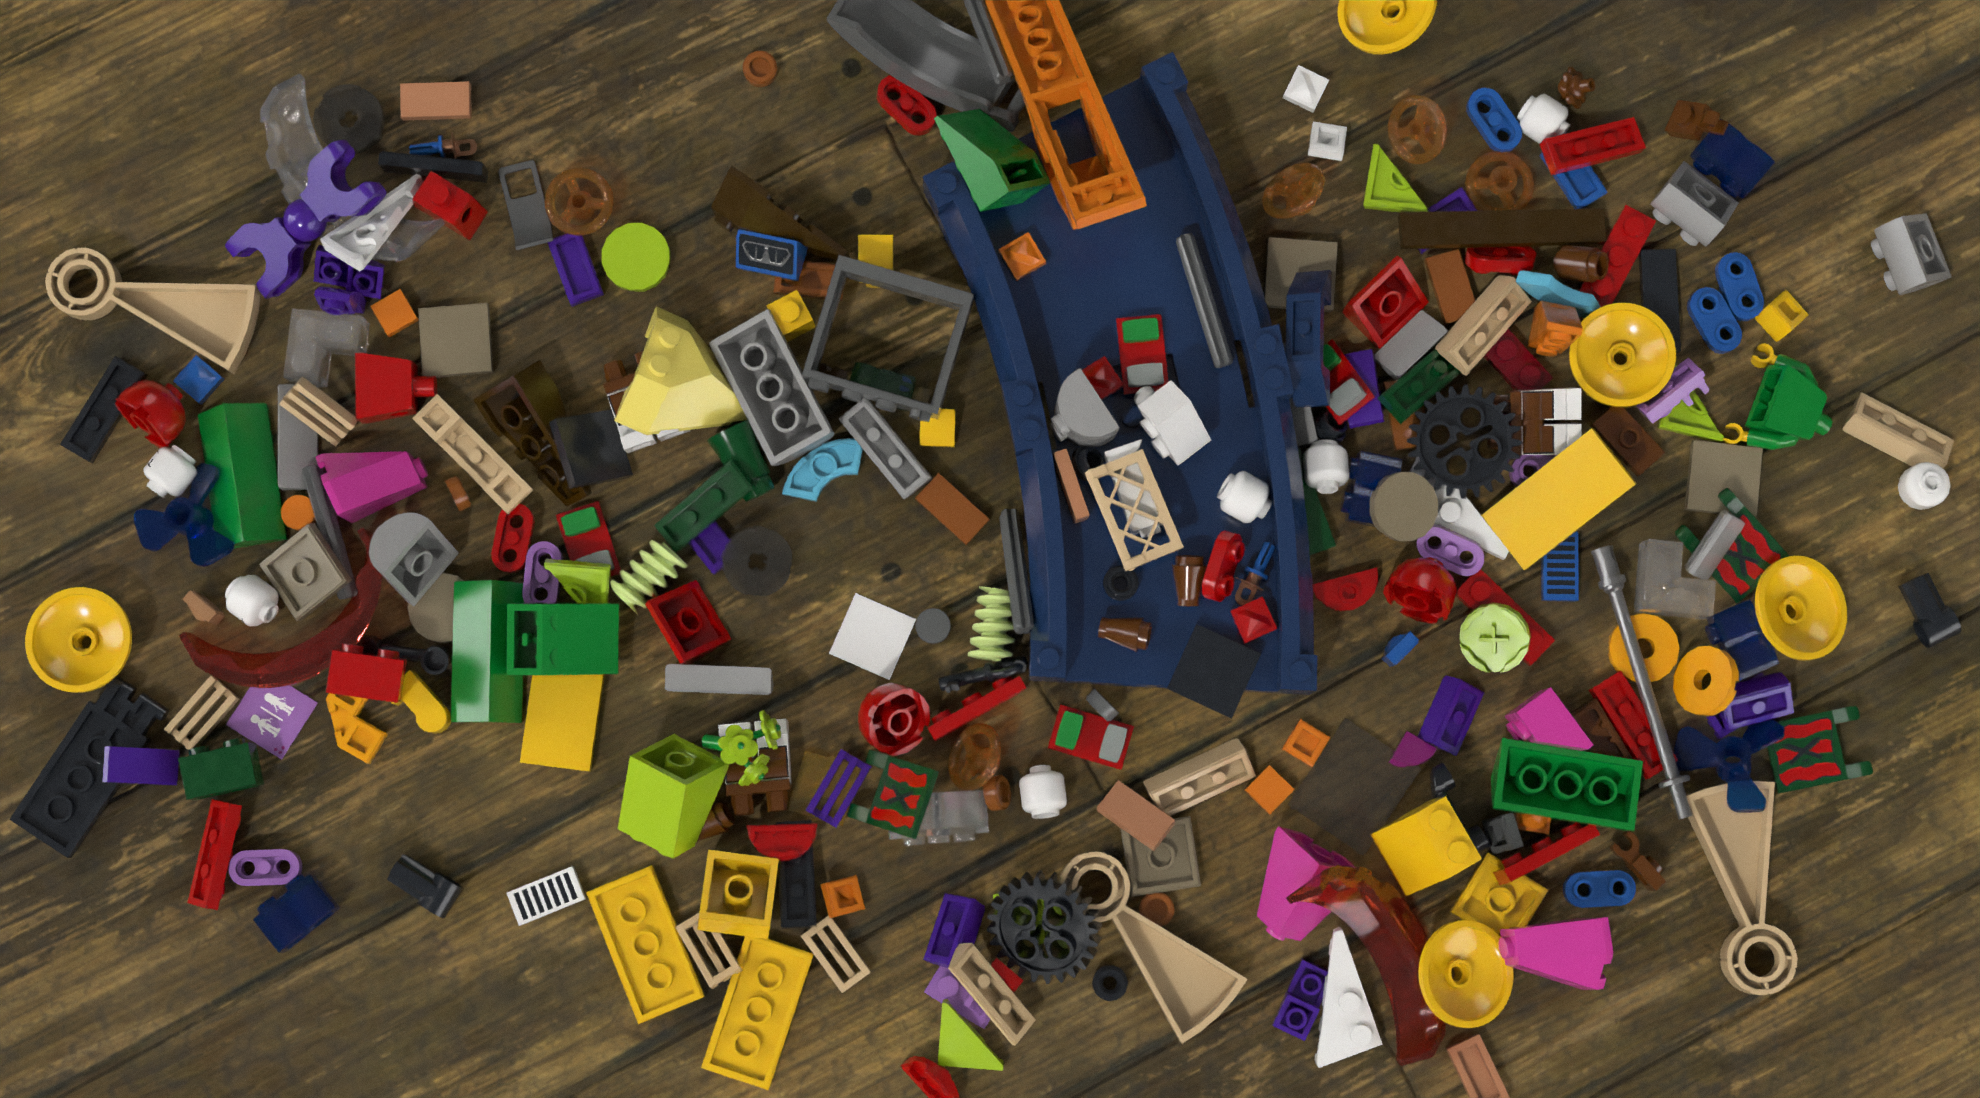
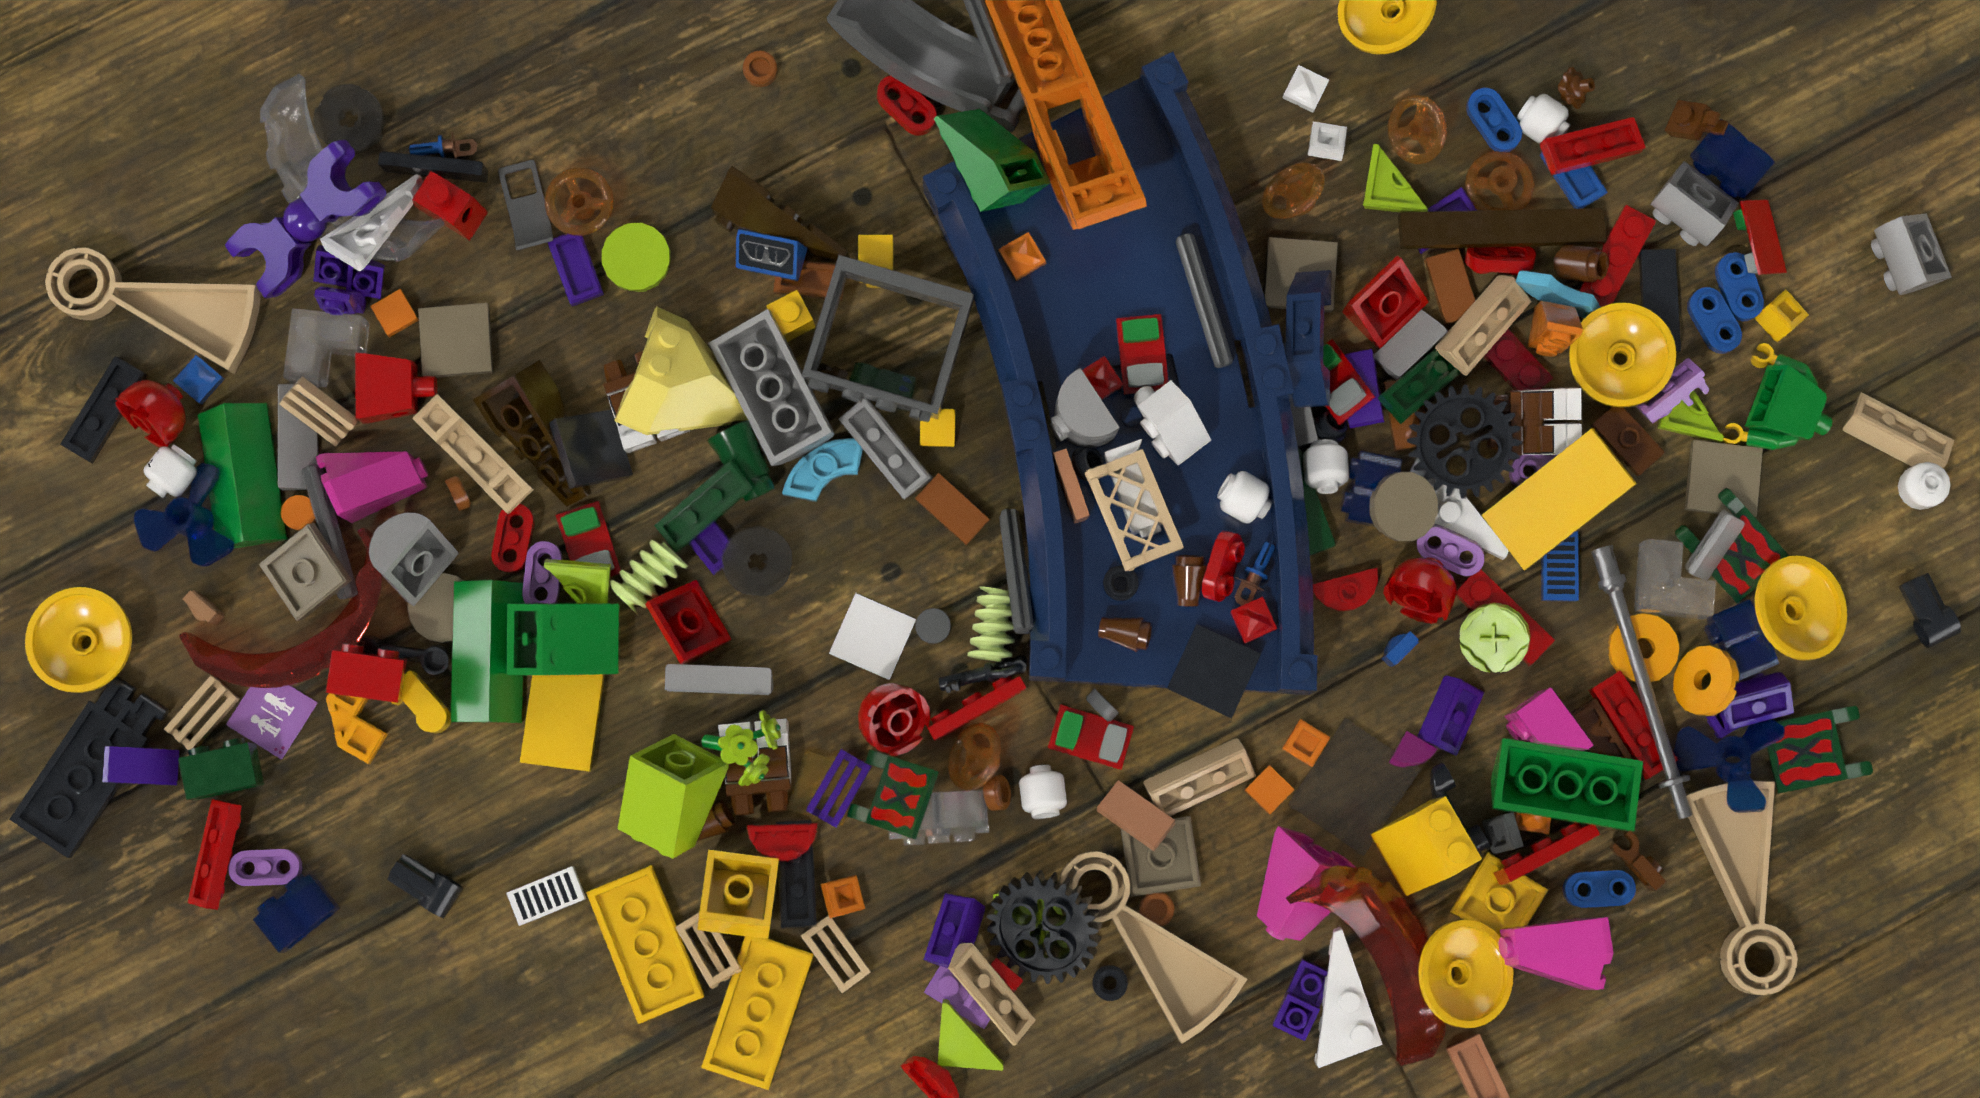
(252, 600): white head -> none
(435, 101): nougat tile -> none
(1766, 251): none -> red piece

